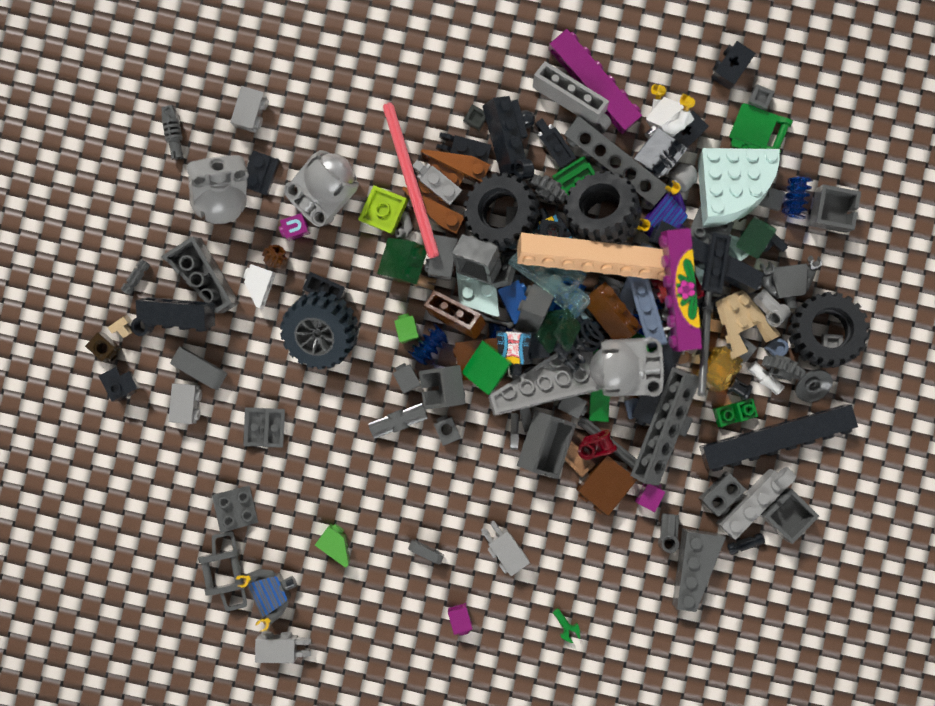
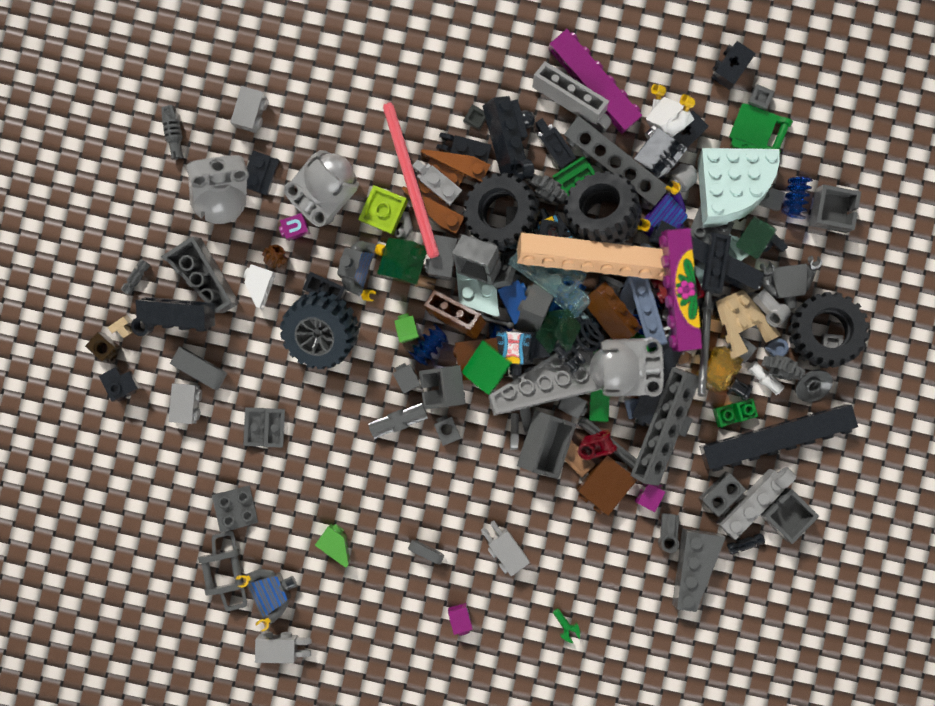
(355, 267): none -> dark grey torso

